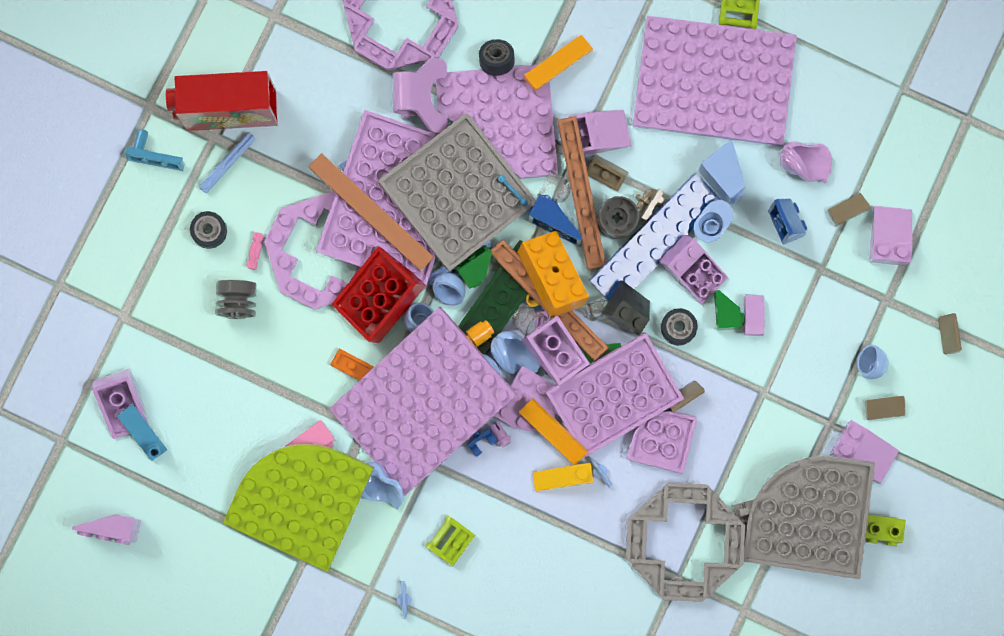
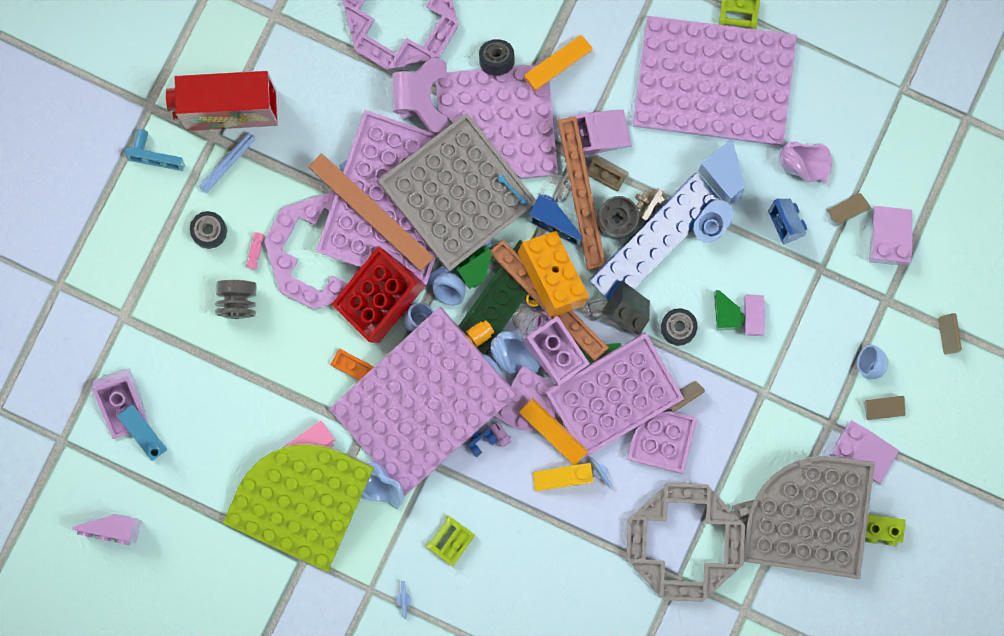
(693, 268): lavender slope -> none

